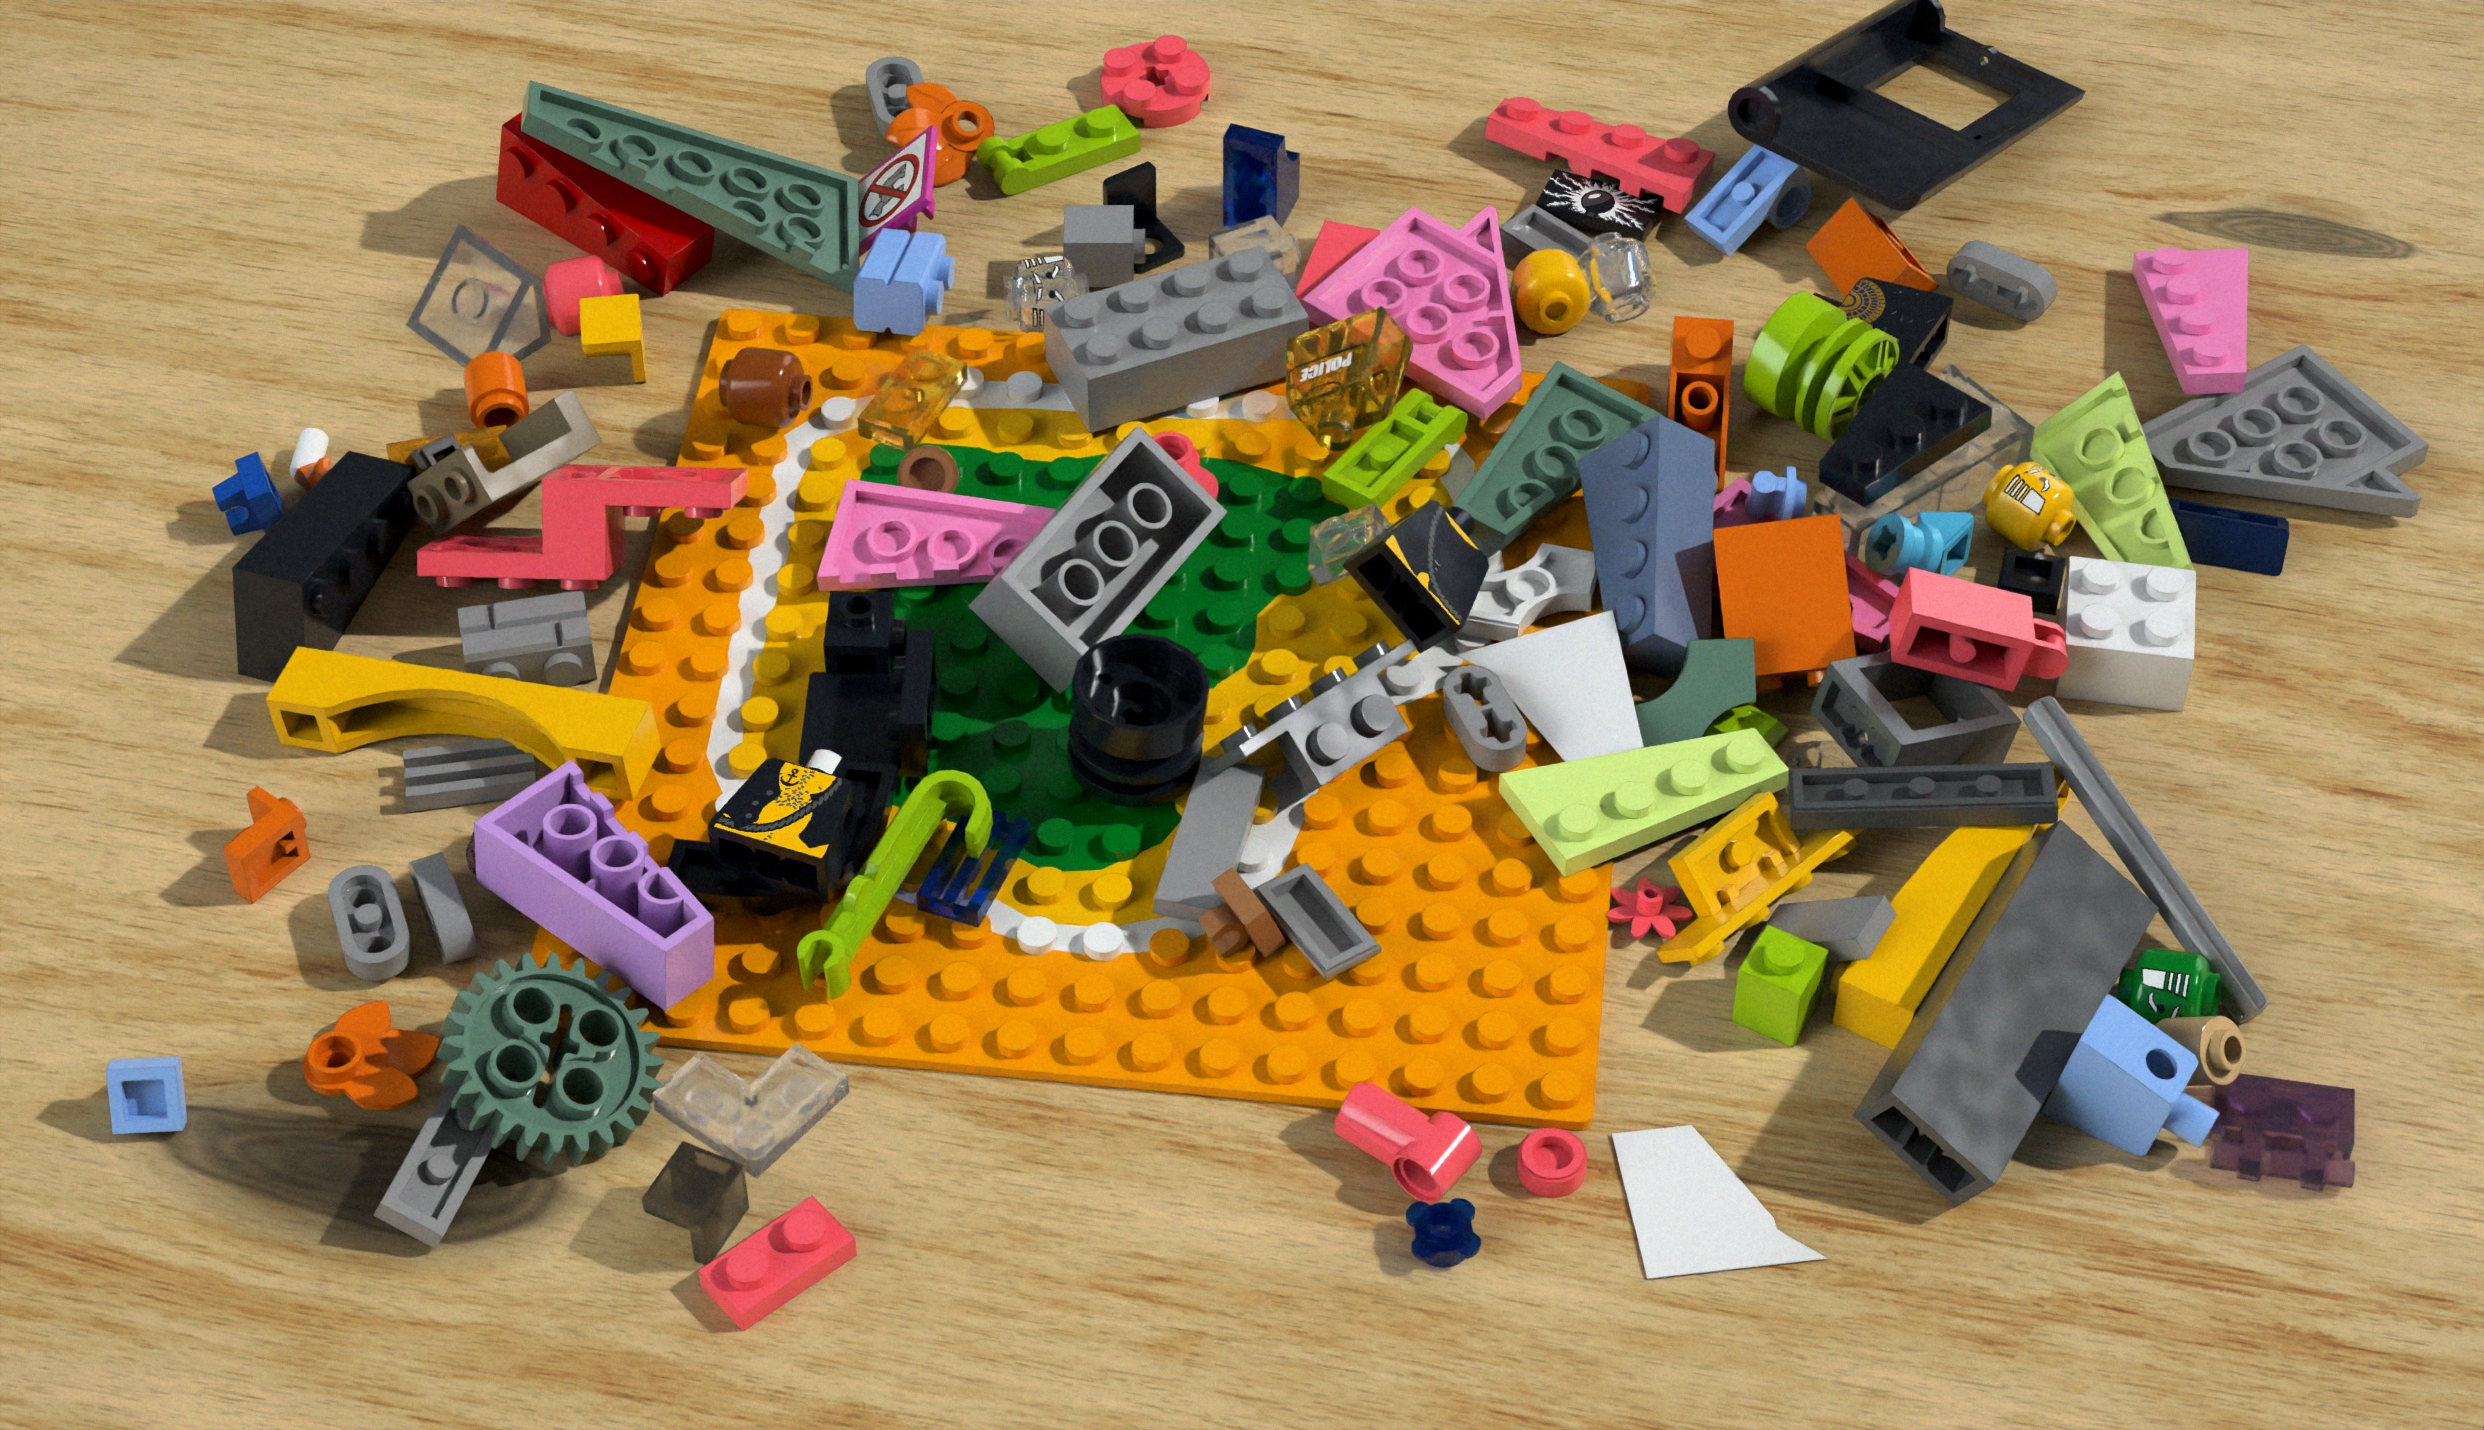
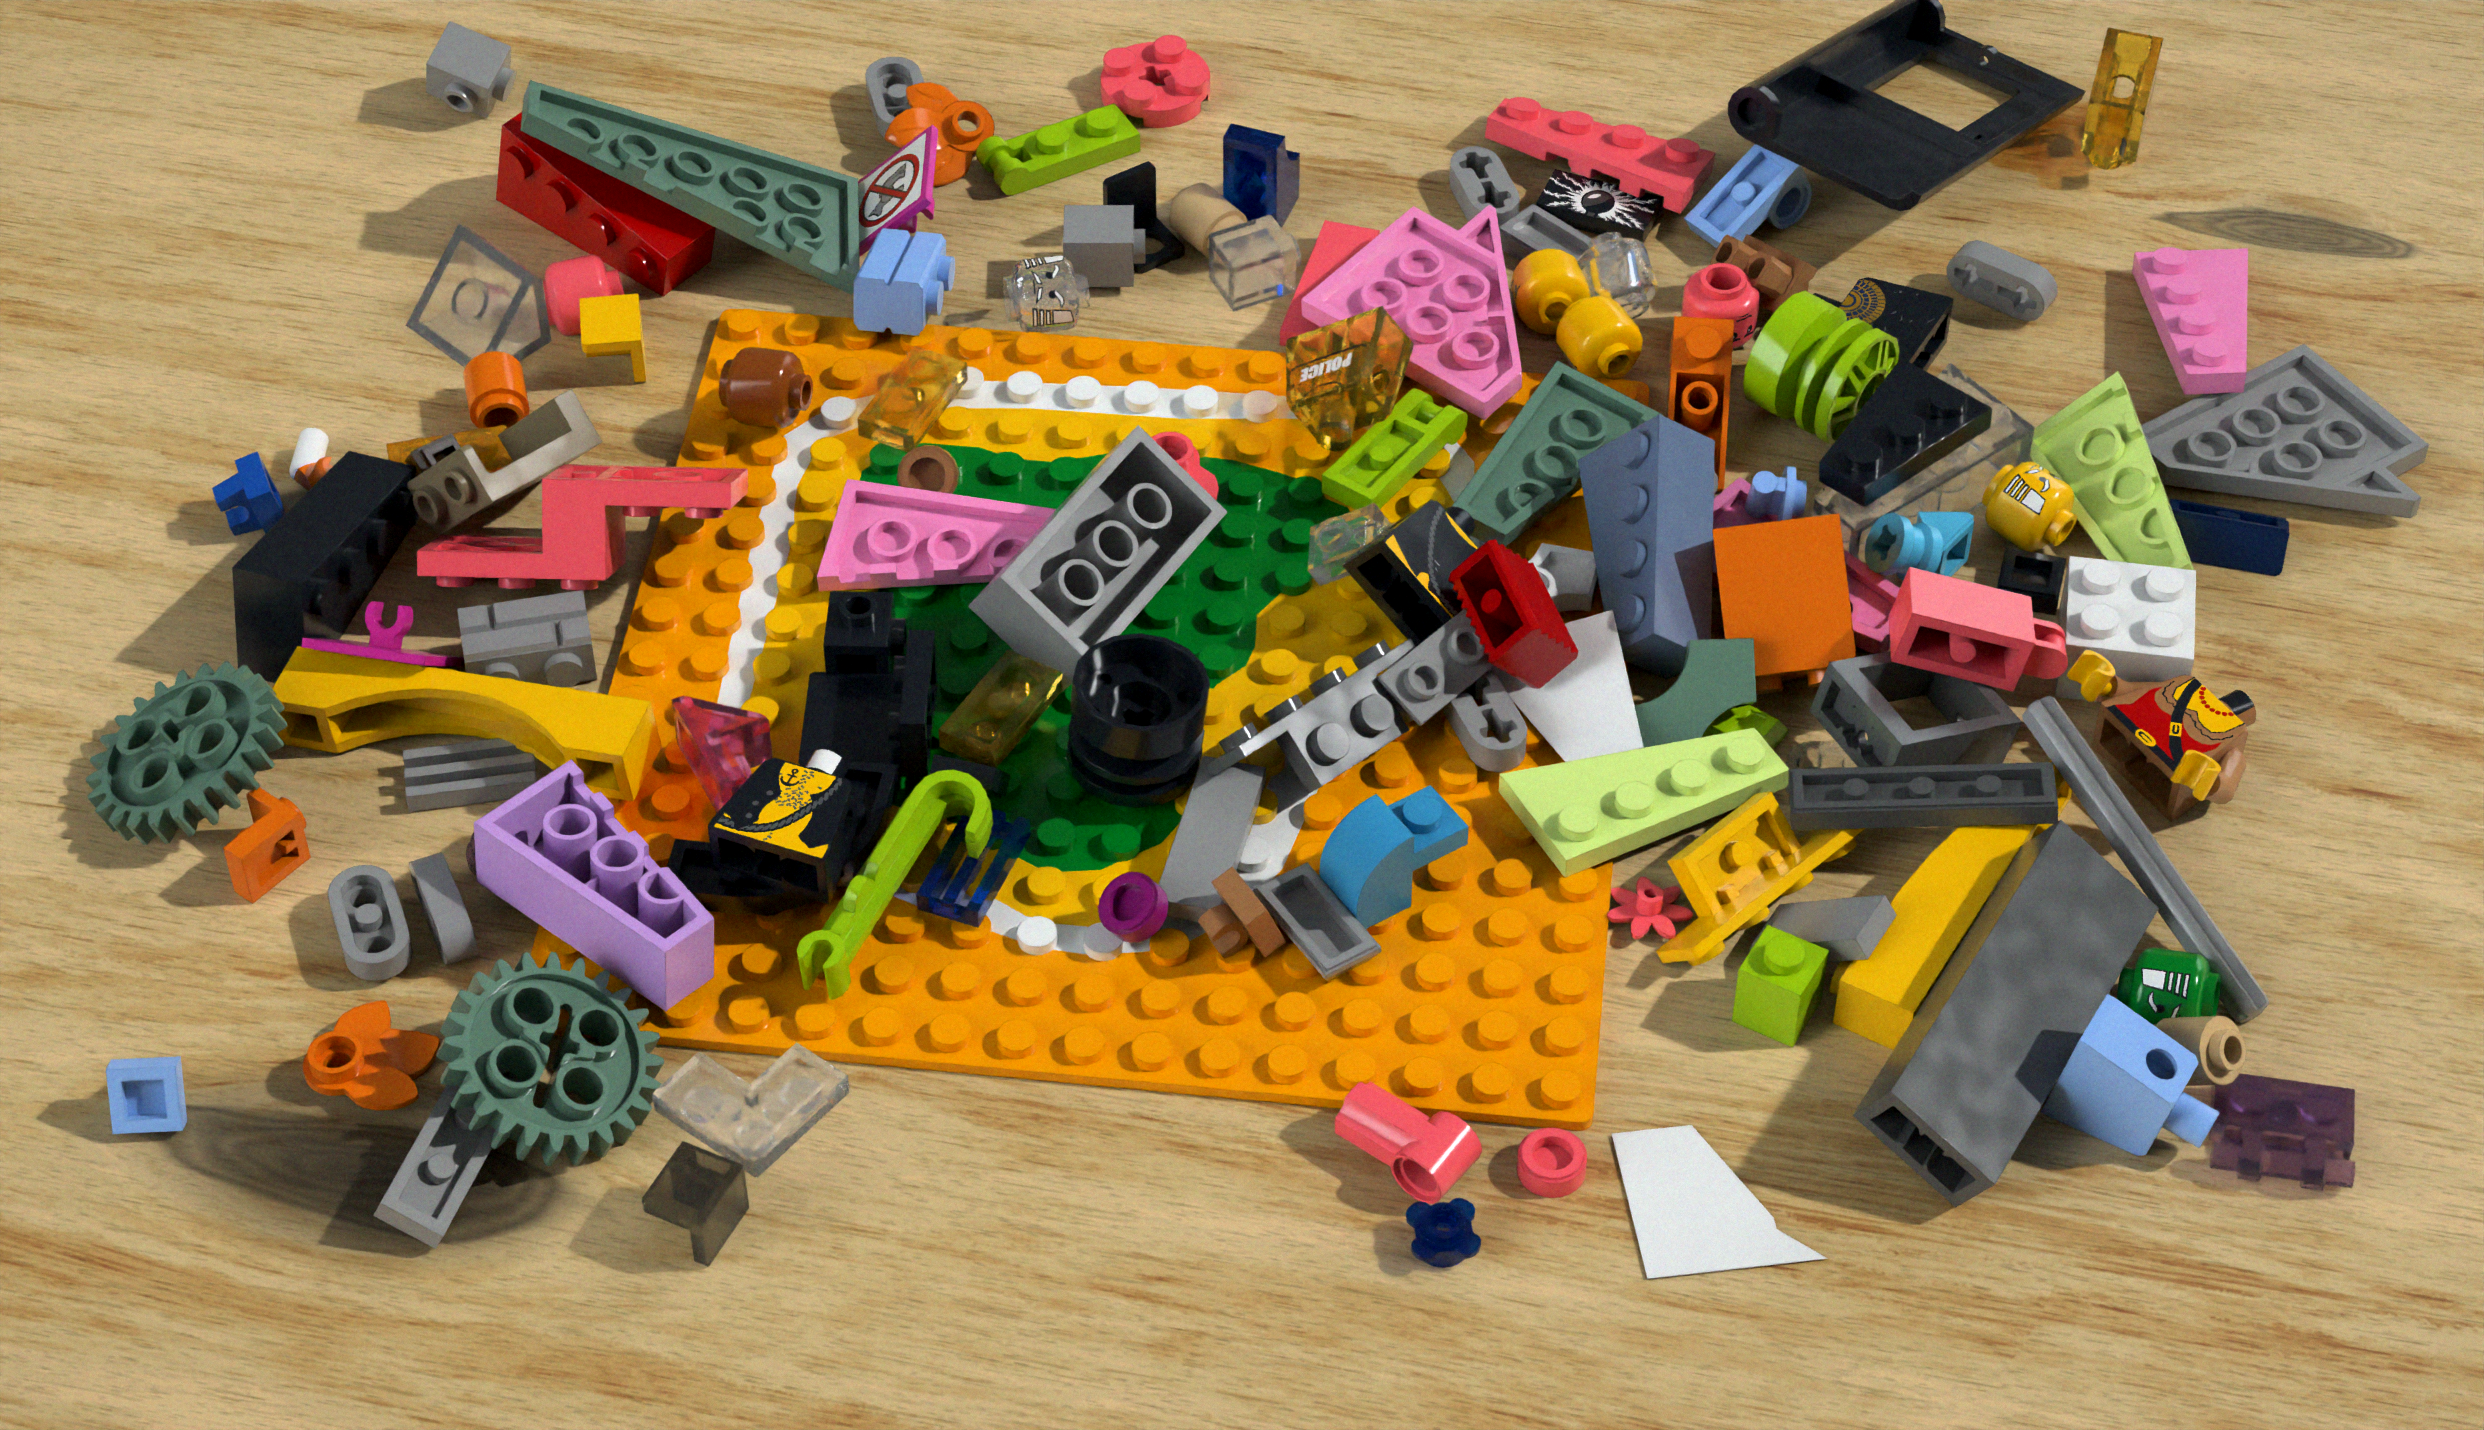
(186, 753): none -> sand green gear
(384, 642): none -> dark pink piece
(469, 70): none -> light grey brick
(720, 744): none -> clear pink slope
(777, 1263): coral plate -> none
(992, 779): none -> black tile
(1000, 709): none -> clear yellow plate
(1133, 907): none -> magenta tile
(1173, 338): light grey brick -> none
(1202, 211): none -> tan brick
(1379, 847): none -> dark azure brick
(1436, 670): none -> light grey hinge
(1492, 186): none -> light grey beam
(1513, 614): none -> red brick
(1599, 338): none -> yellow head
(1723, 293): none -> coral head
(1768, 268): none -> medium nougat hips
(1863, 245): orange panel -> none
(2117, 124): none -> clear yellow torso
(2167, 735): none -> torso

